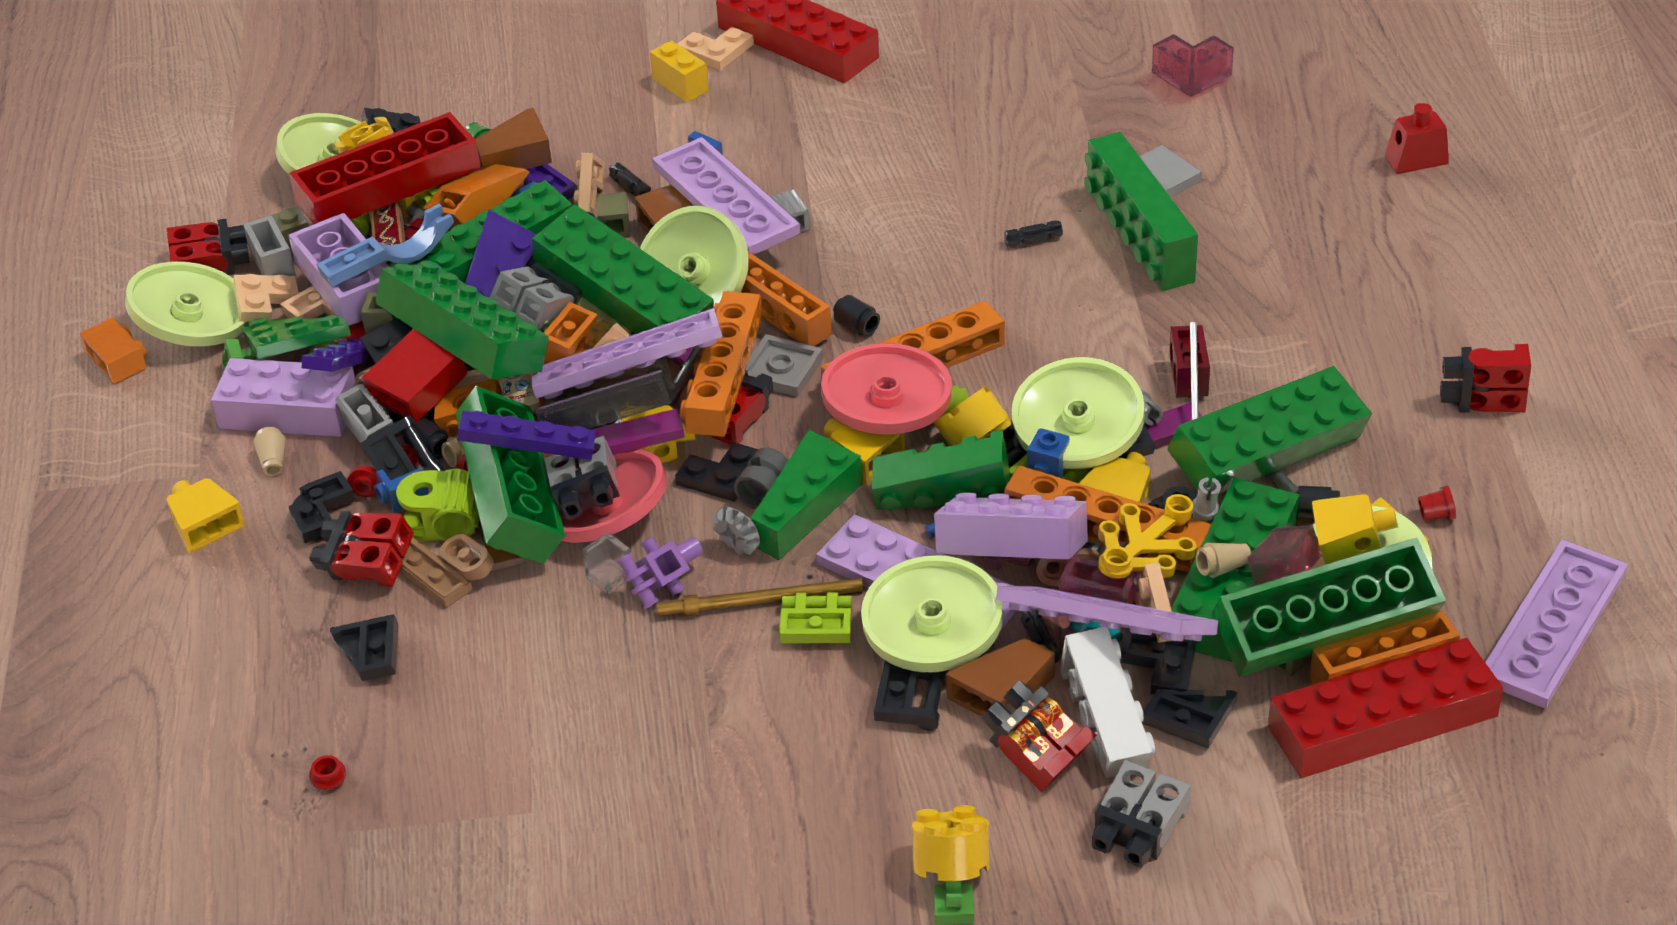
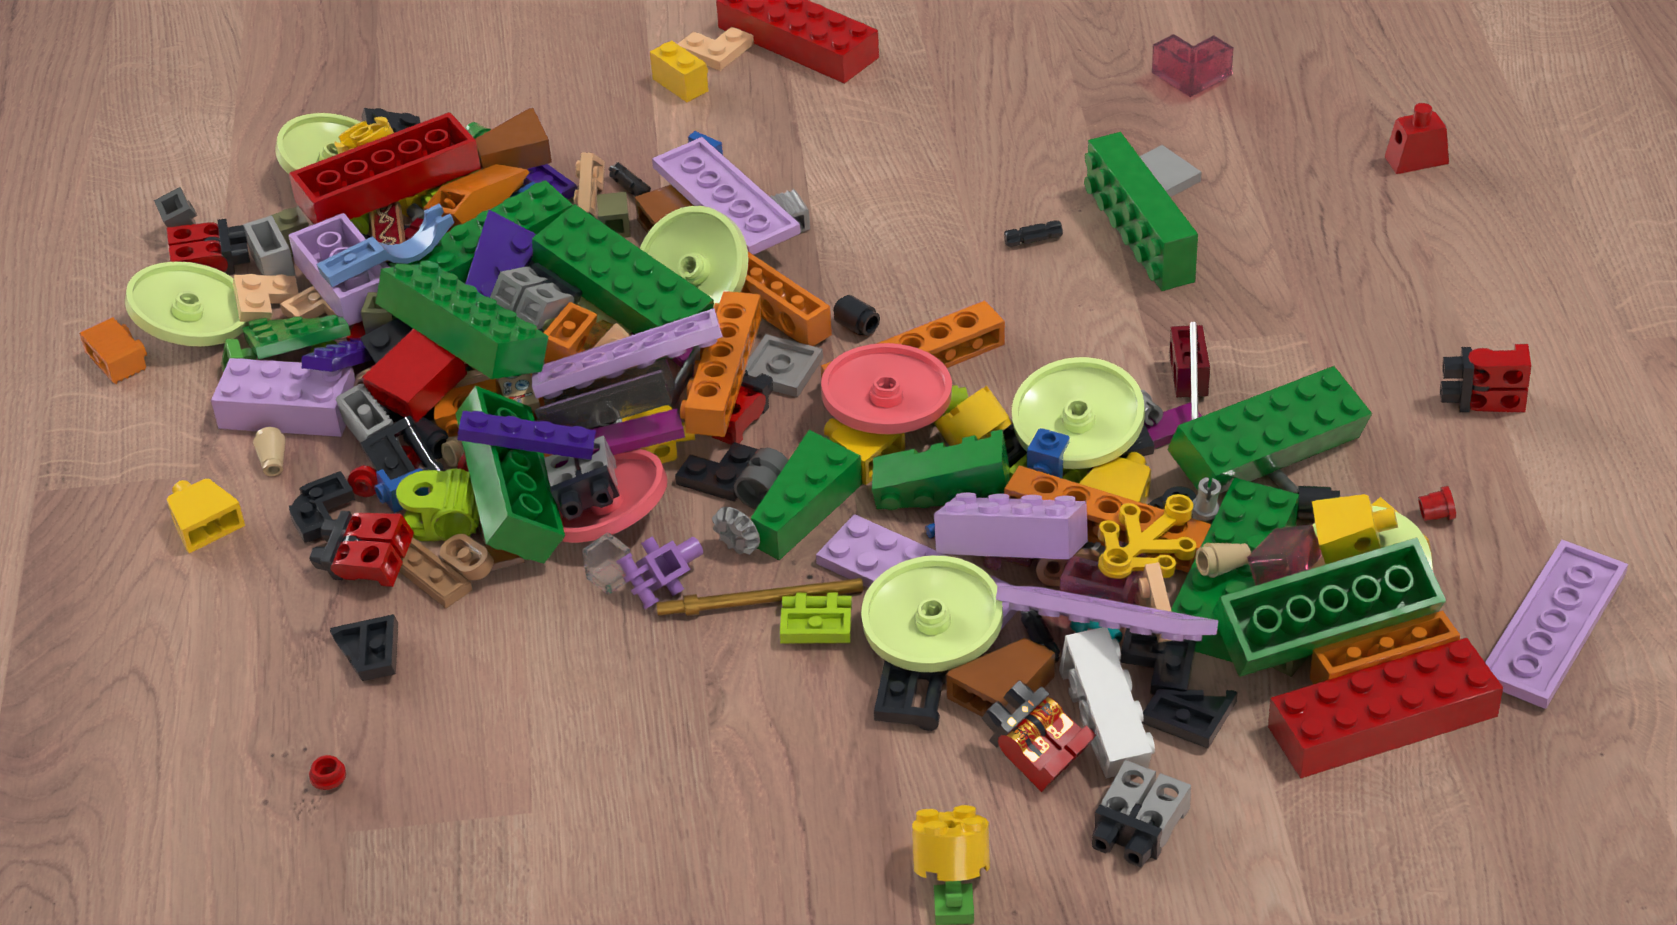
(175, 209): none -> dark grey brick

